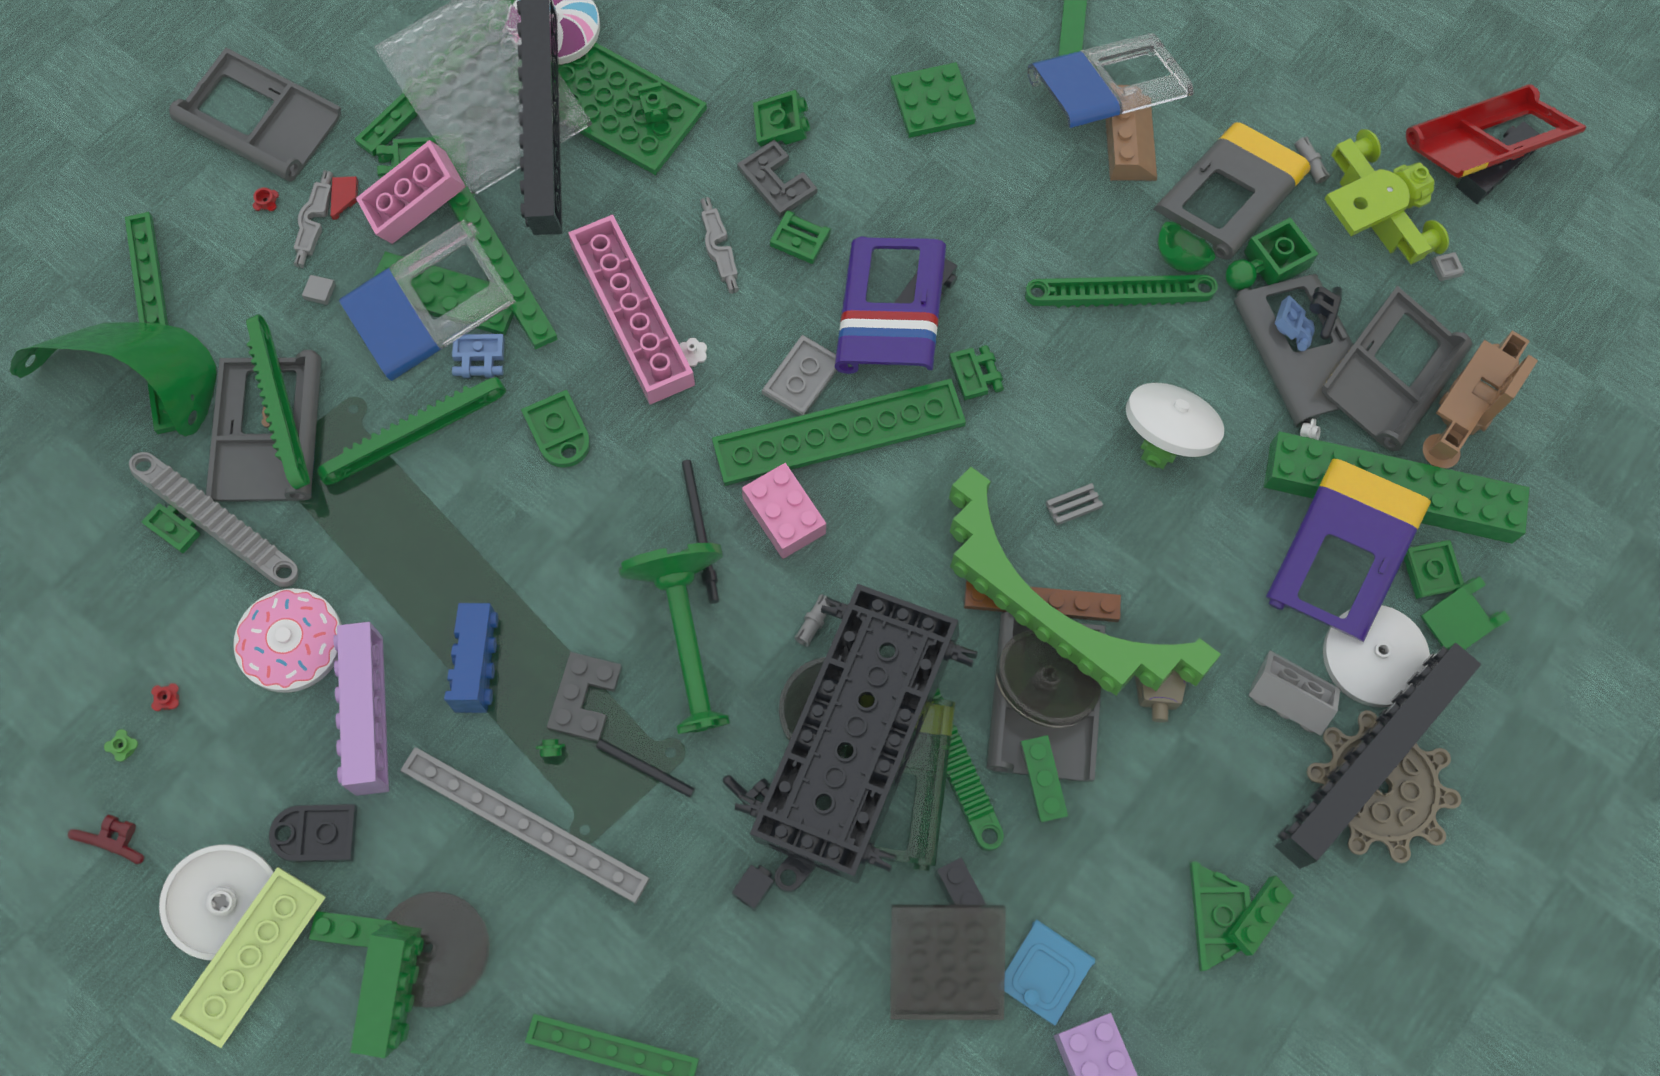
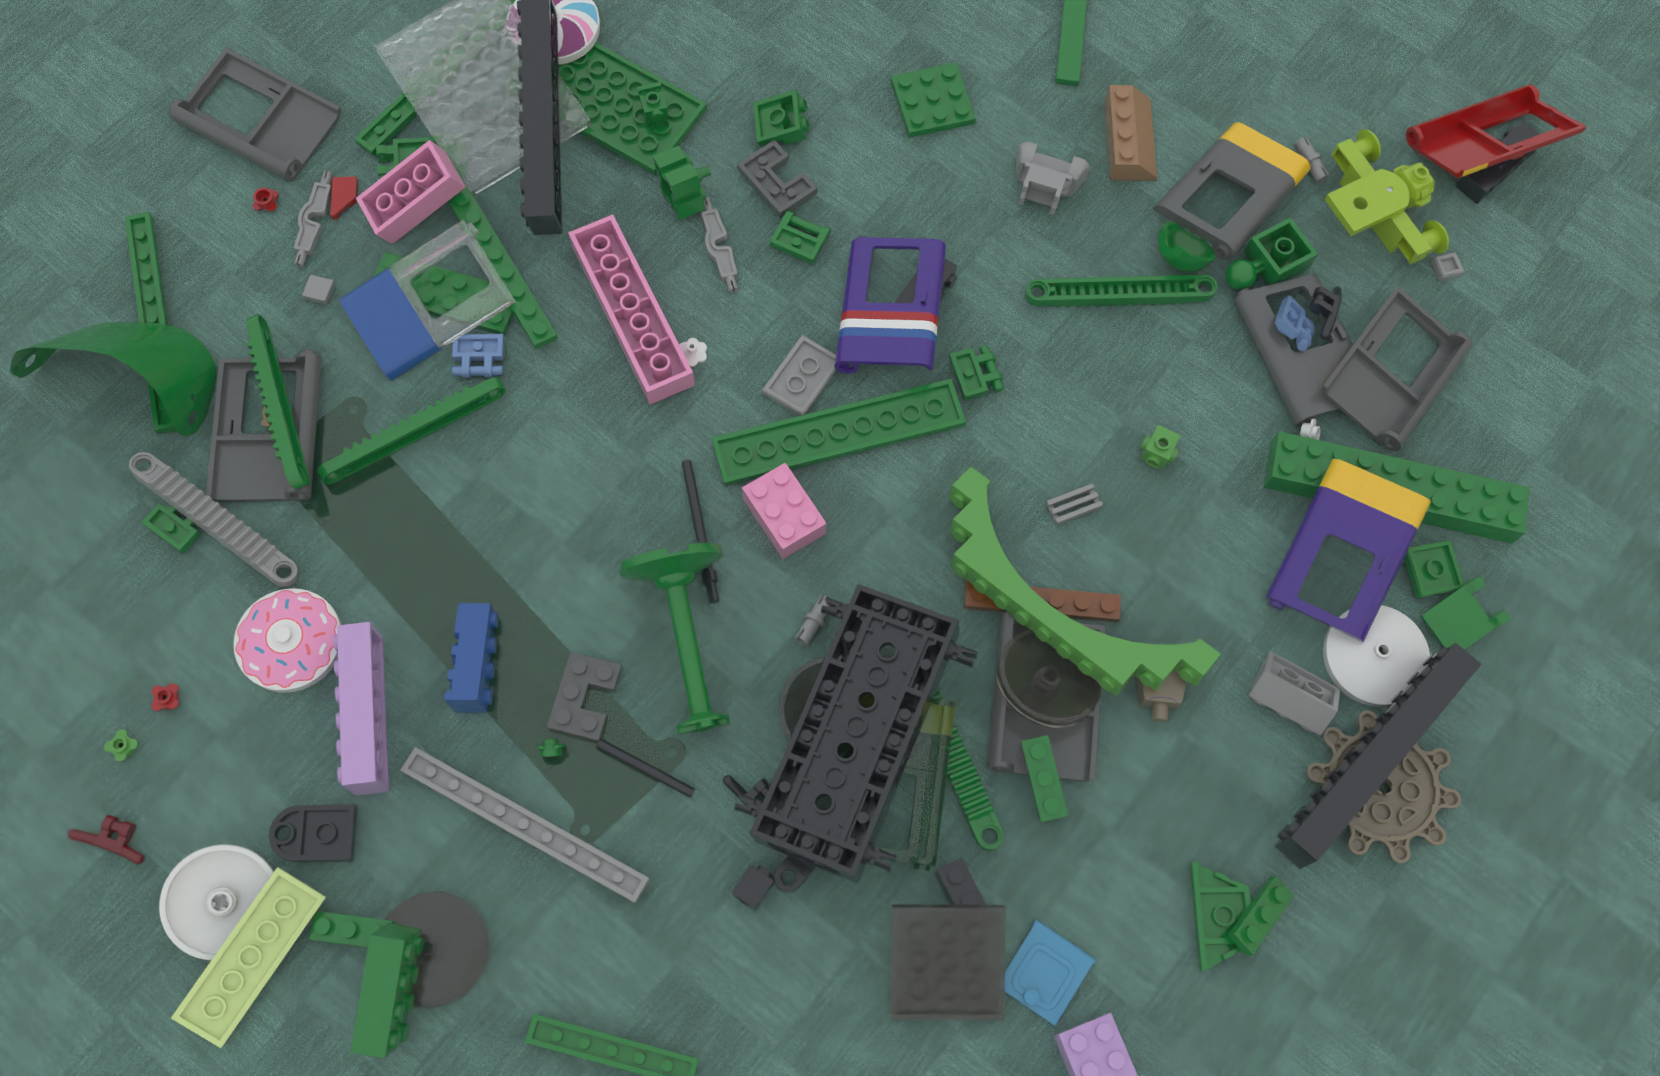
(558, 427): green plate -> none
(681, 182): none -> green brick
(1047, 177): none -> light grey piece
(1090, 94): piece -> none
(1174, 419): white dish -> none
(1474, 404): medium nougat piece -> none

